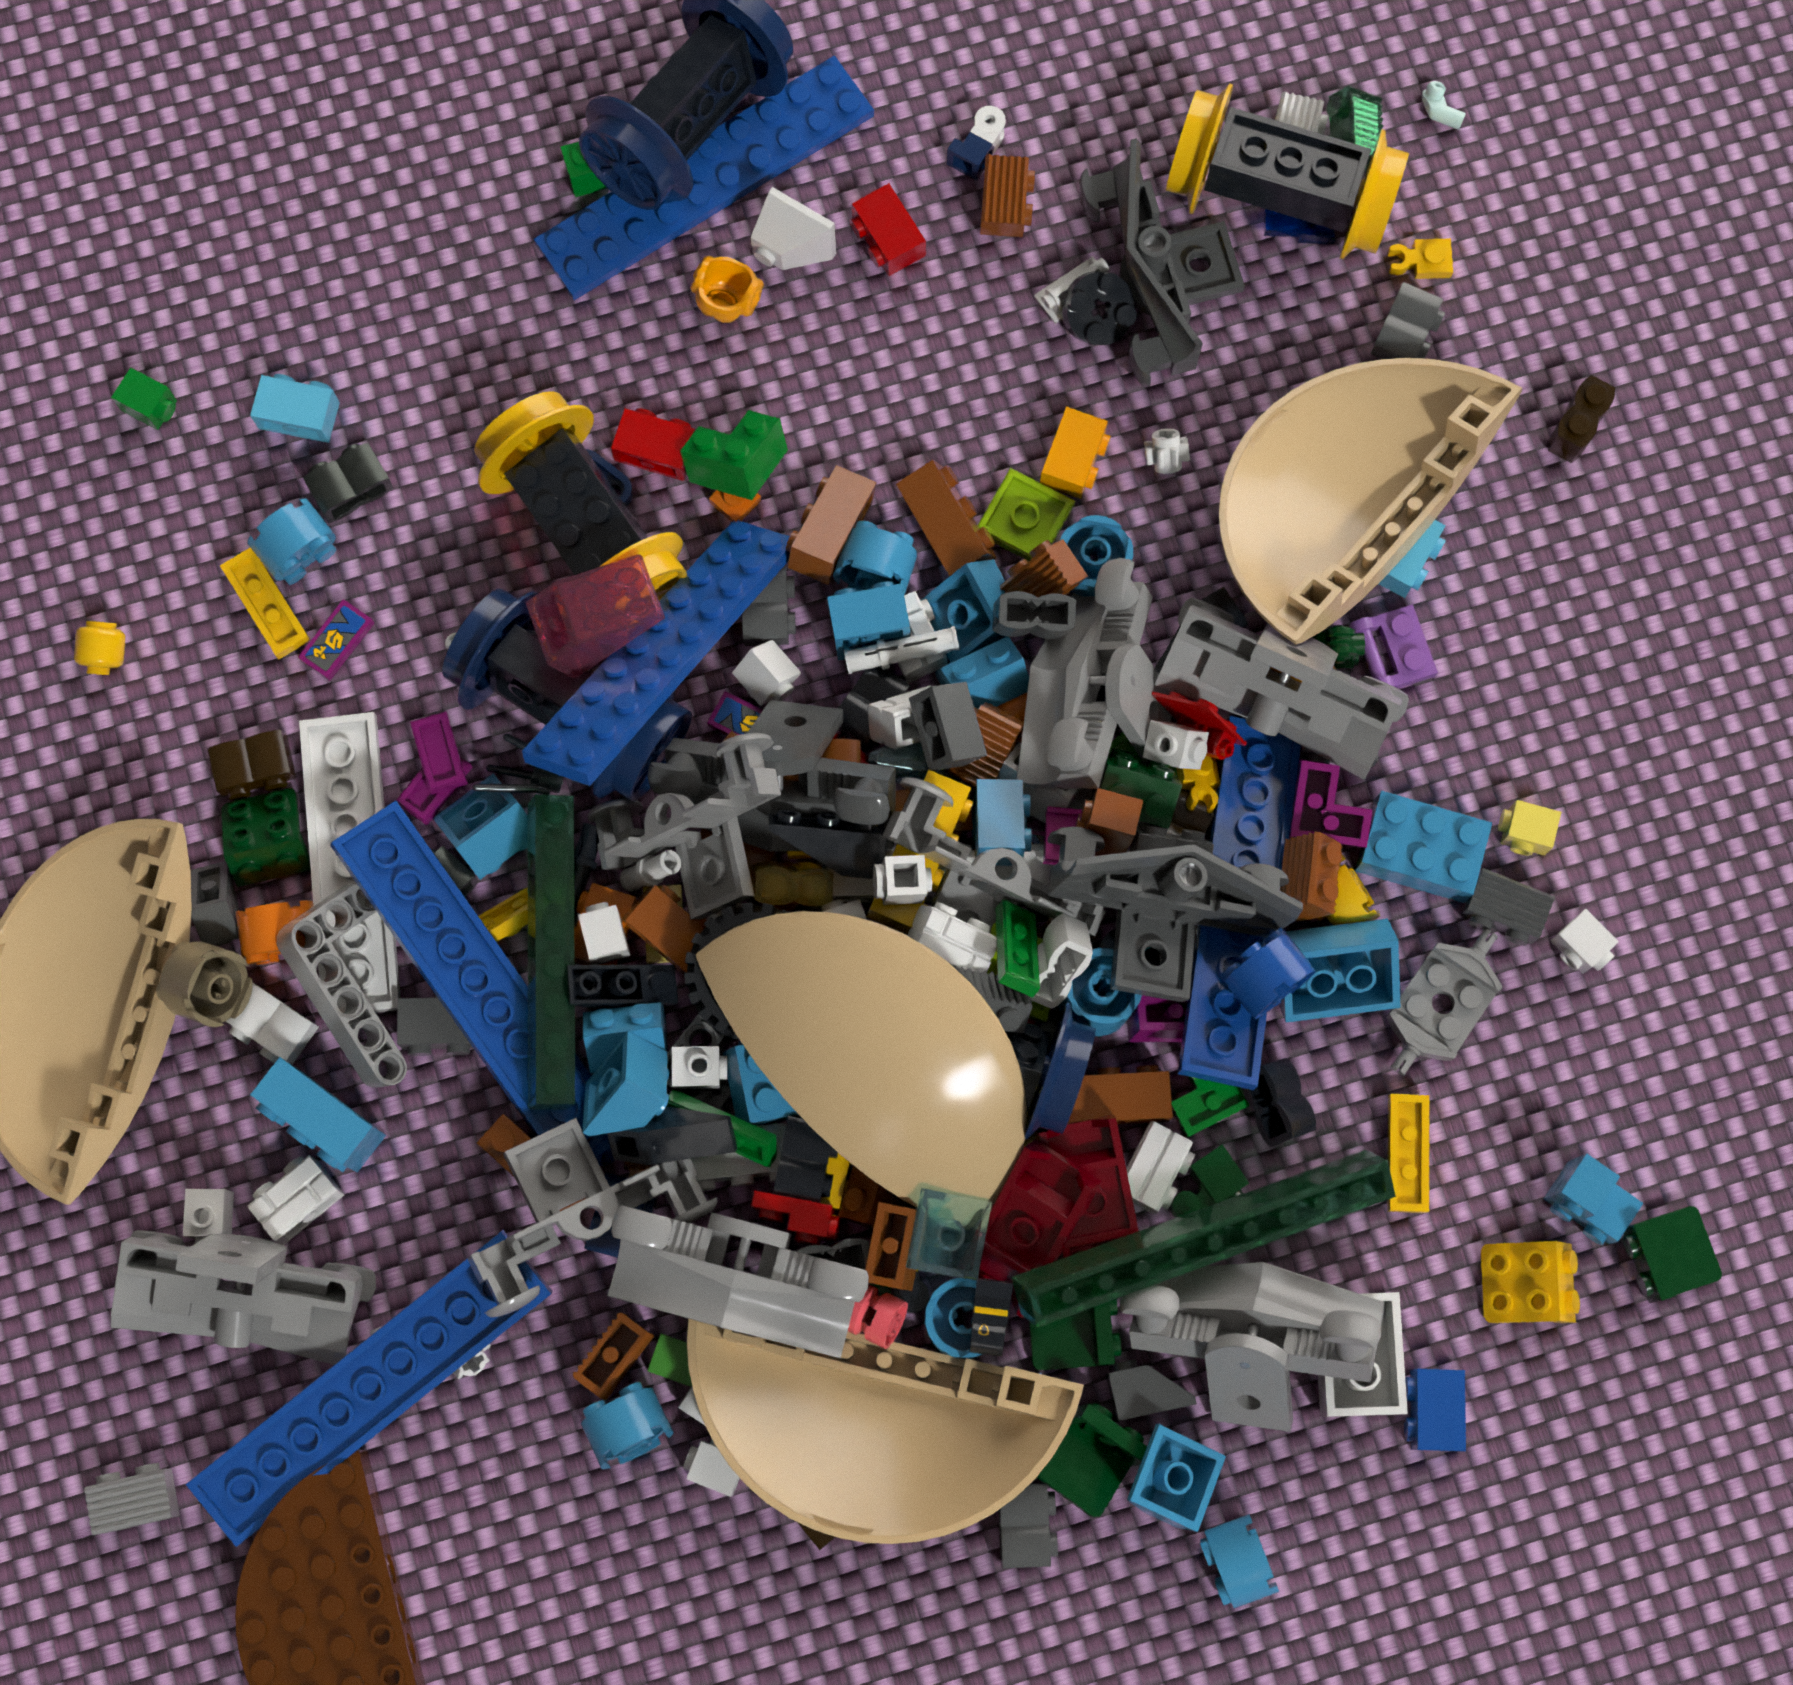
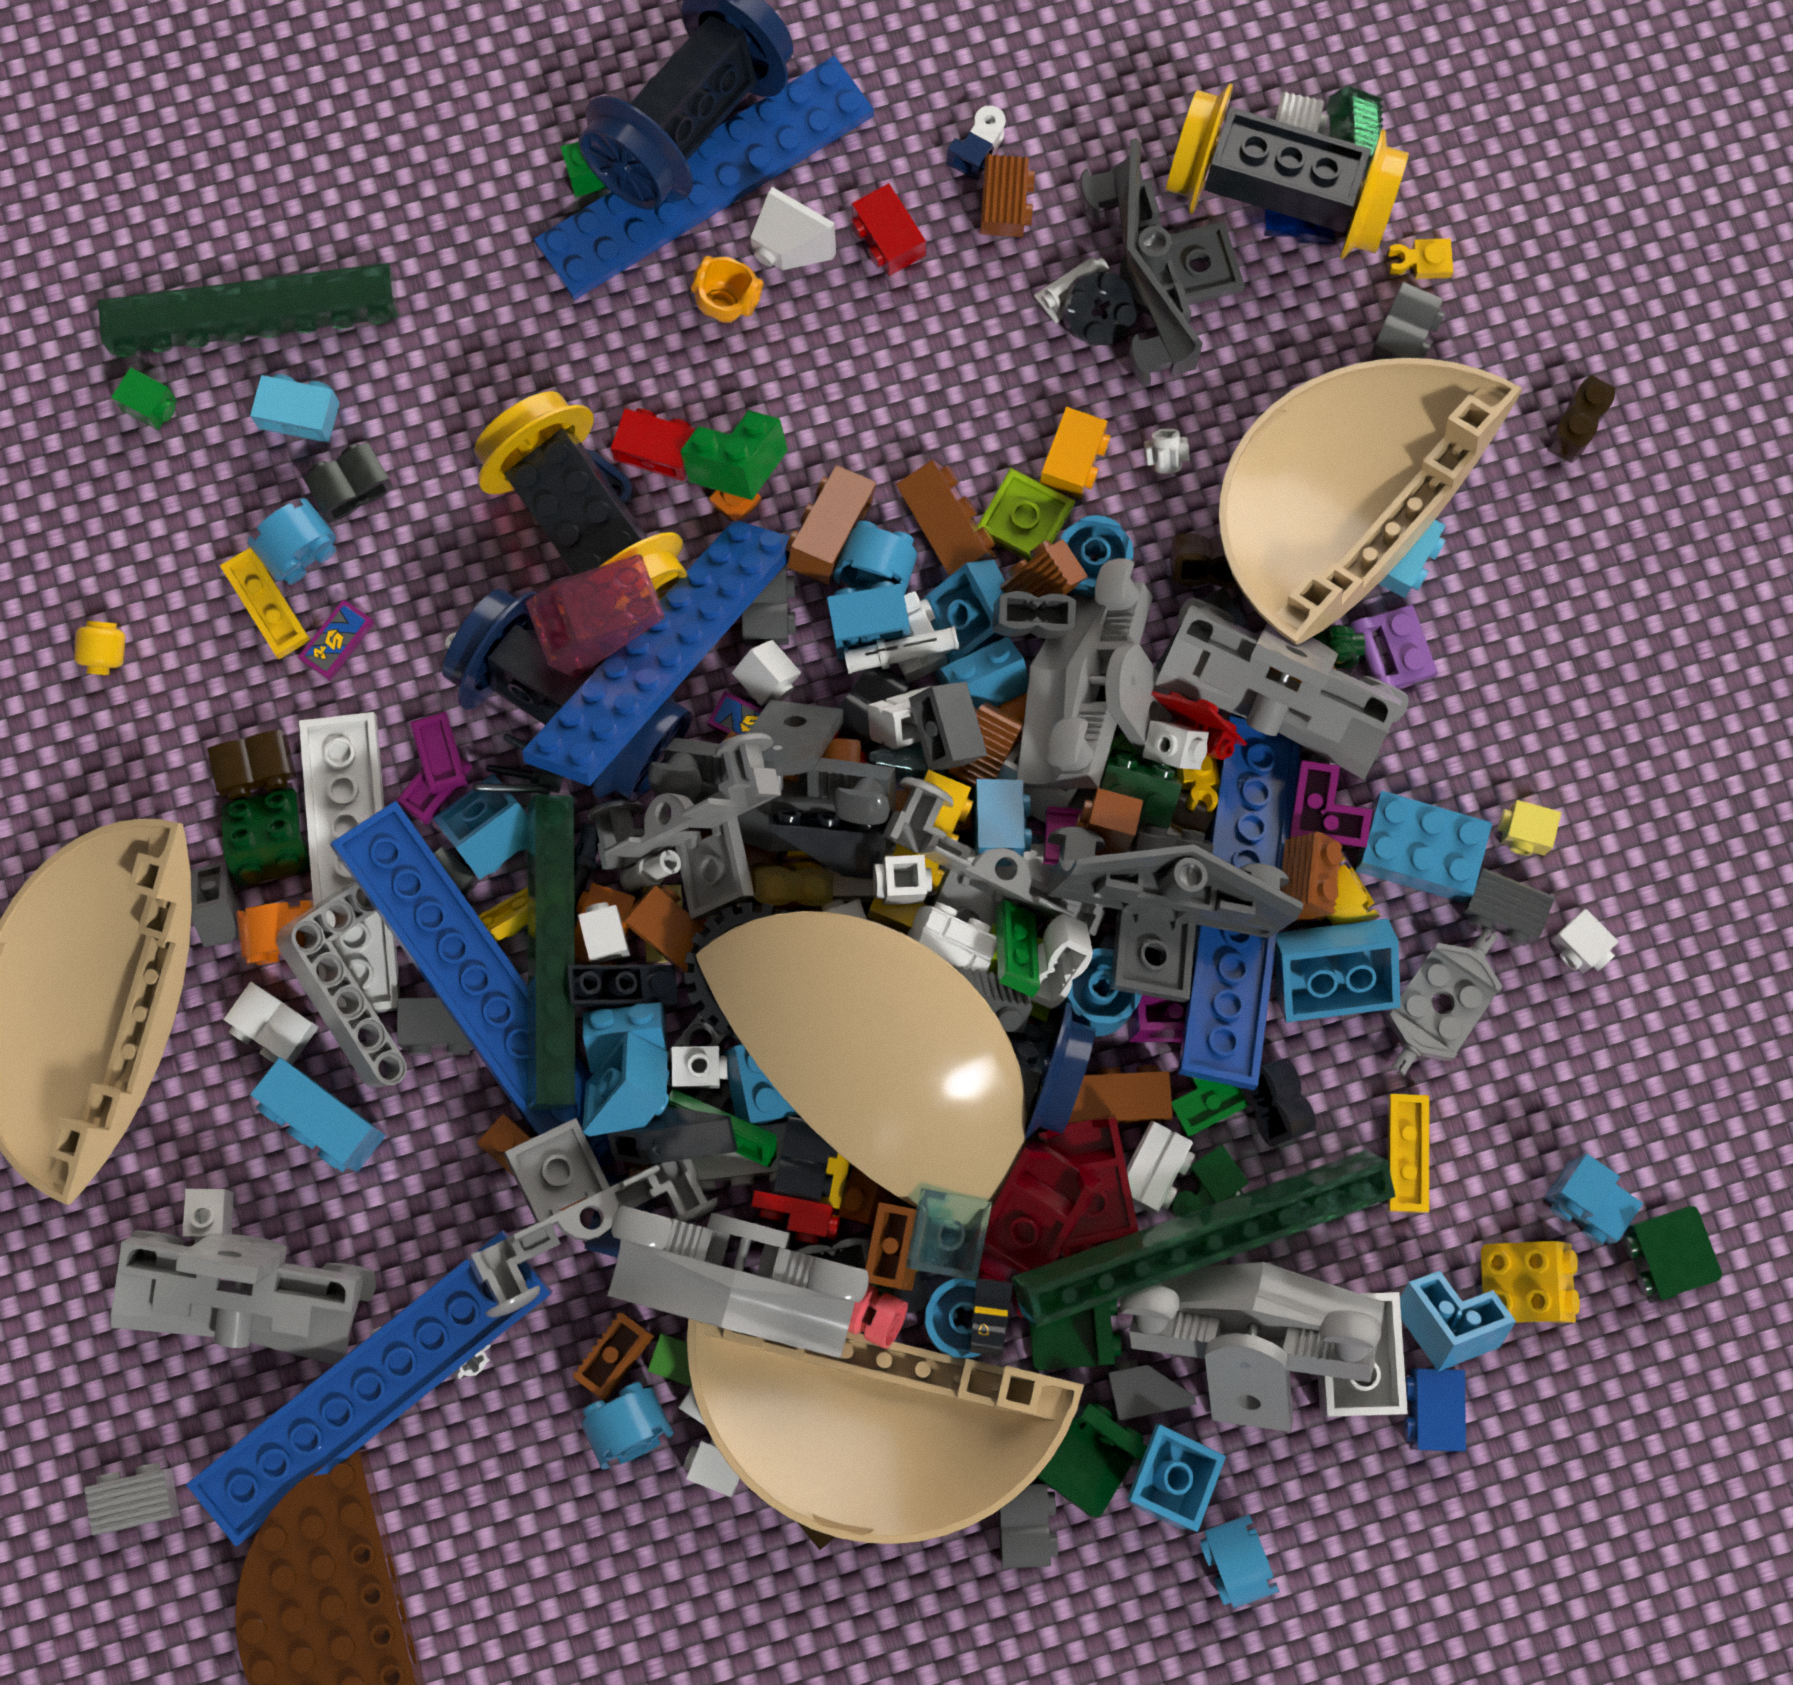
(205, 983): dark tan brick -> none
(248, 309): none -> clear green brick
(294, 1199): white brick -> none
(1199, 561): none -> dark brown brick
(1268, 973): blue brick -> none
(1437, 107): light aqua arm -> none
(1451, 1328): none -> dark azure brick

